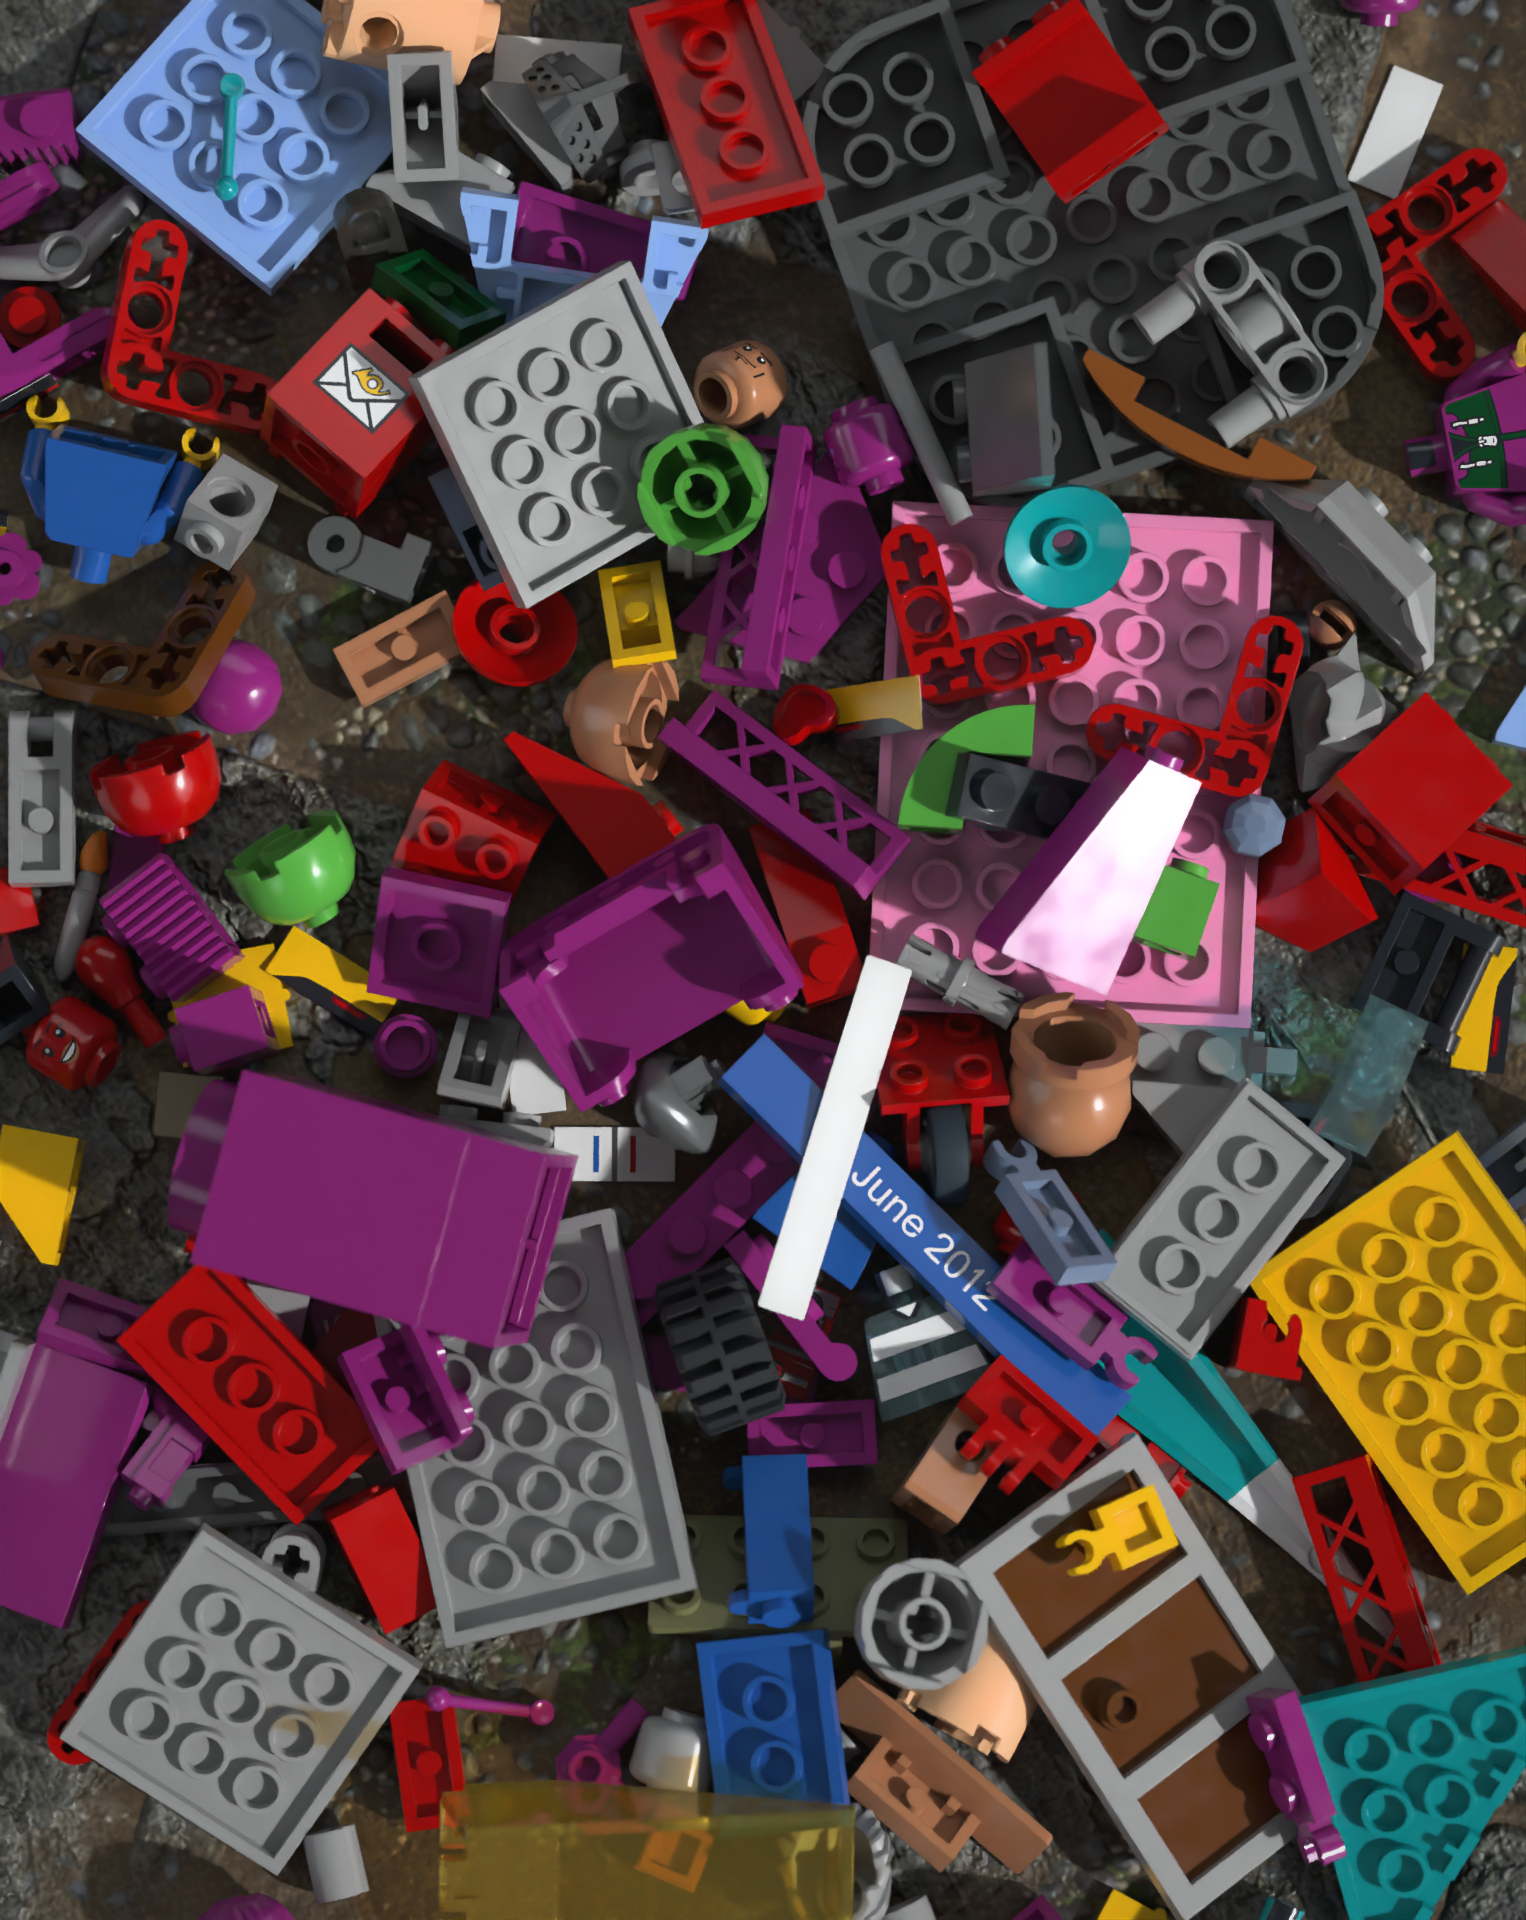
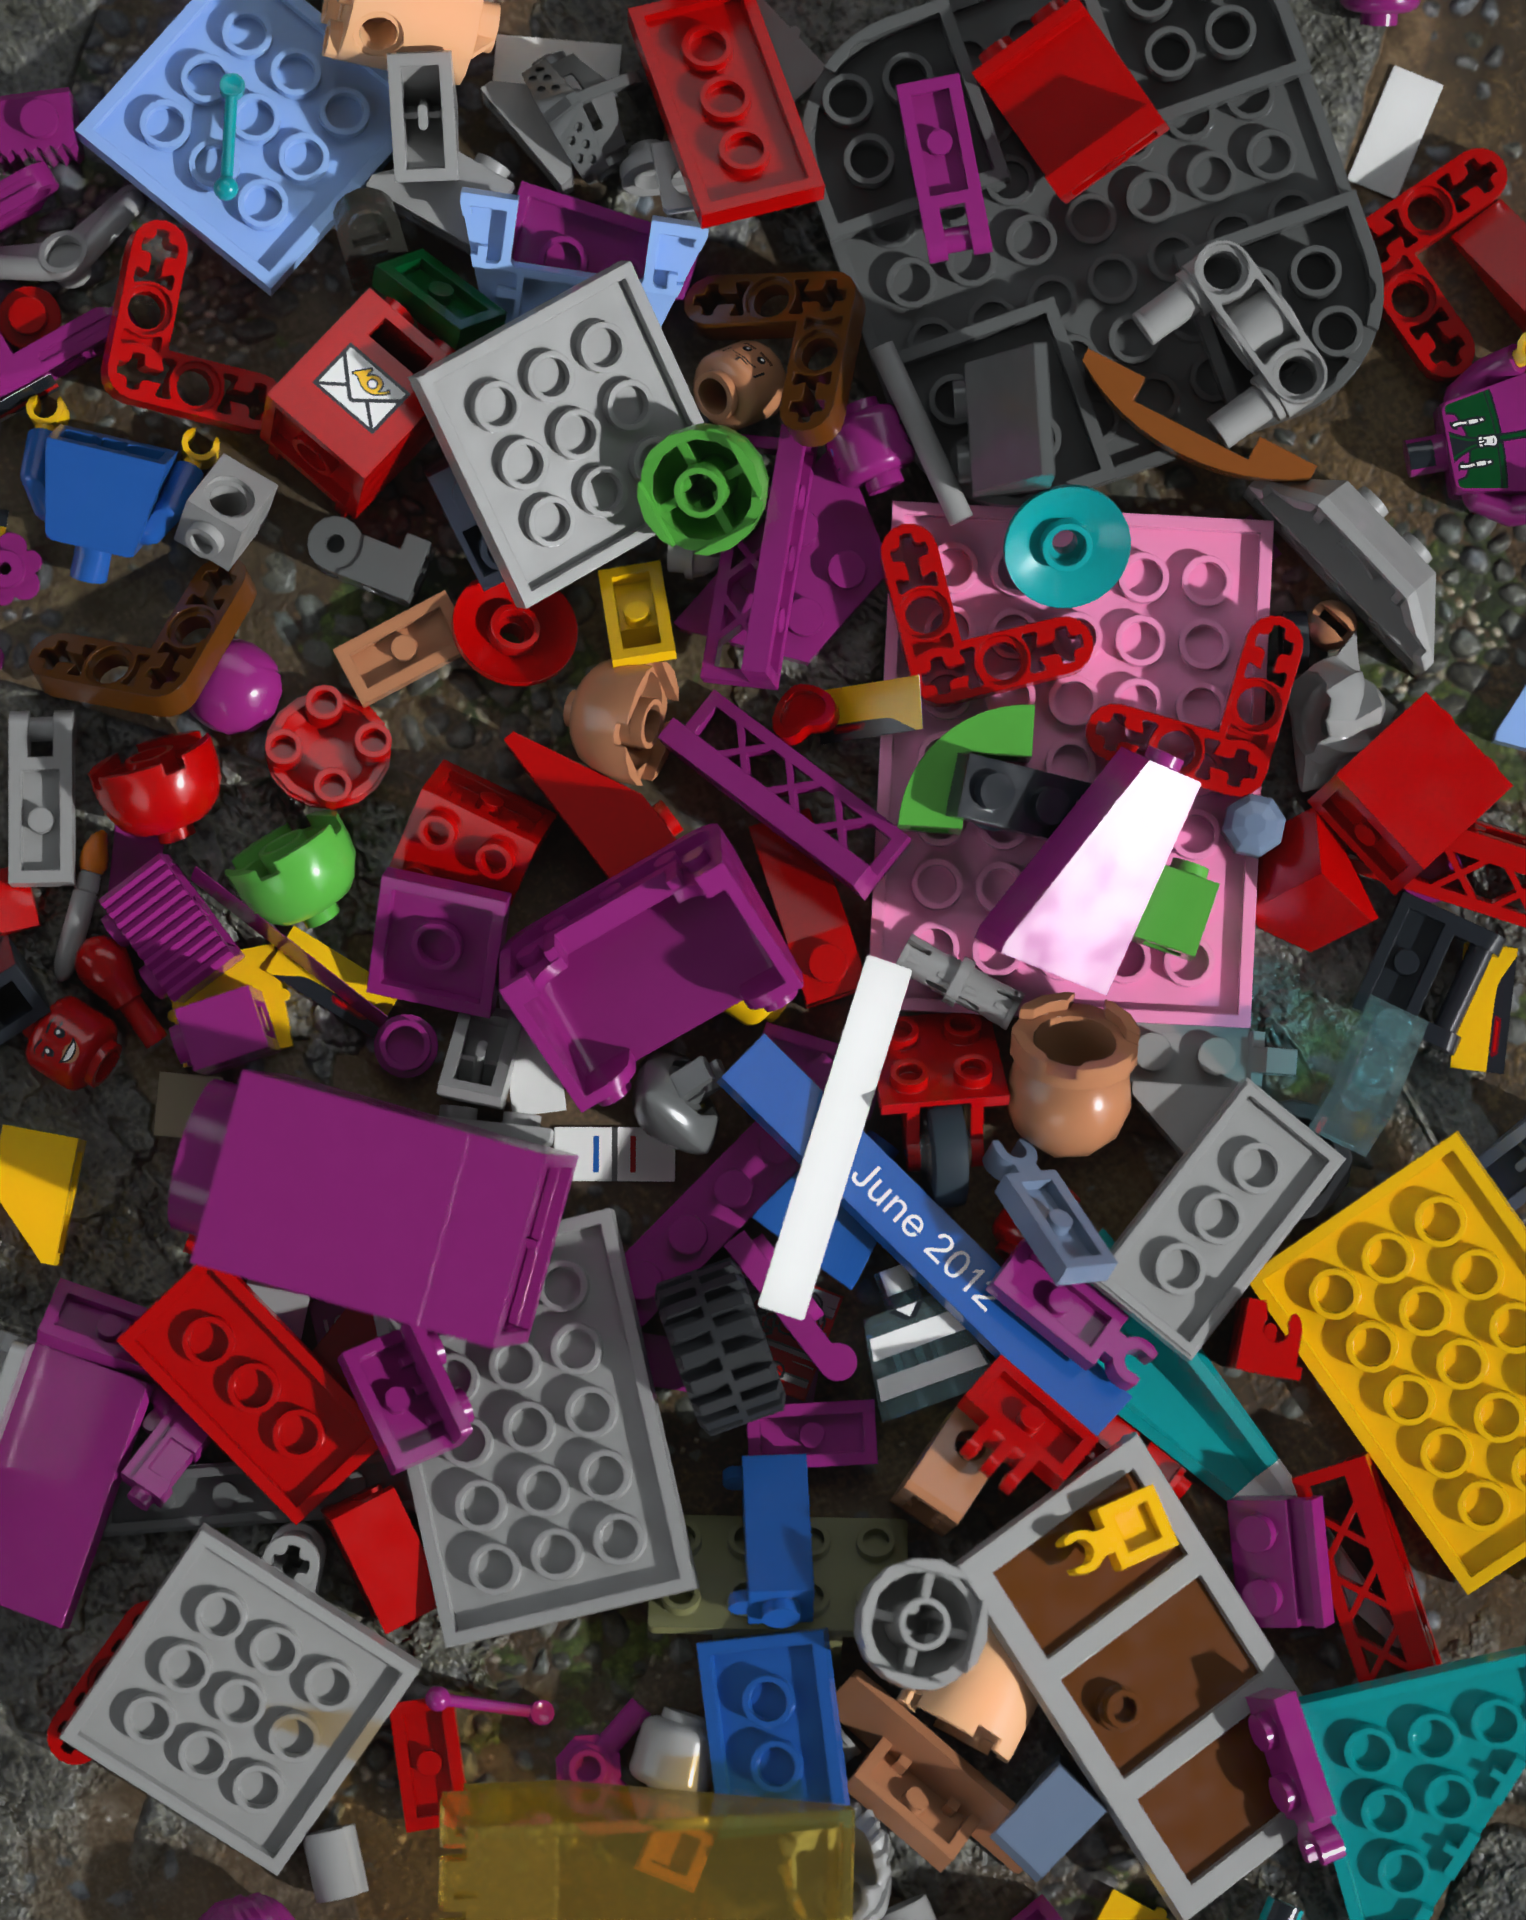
(288, 947): none -> magenta sticker
(328, 749): none -> red dish
(801, 320): none -> reddish brown beam
(943, 165): none -> magenta plate
(1049, 1819): none -> sand blue slope
(1281, 1559): none -> magenta plate

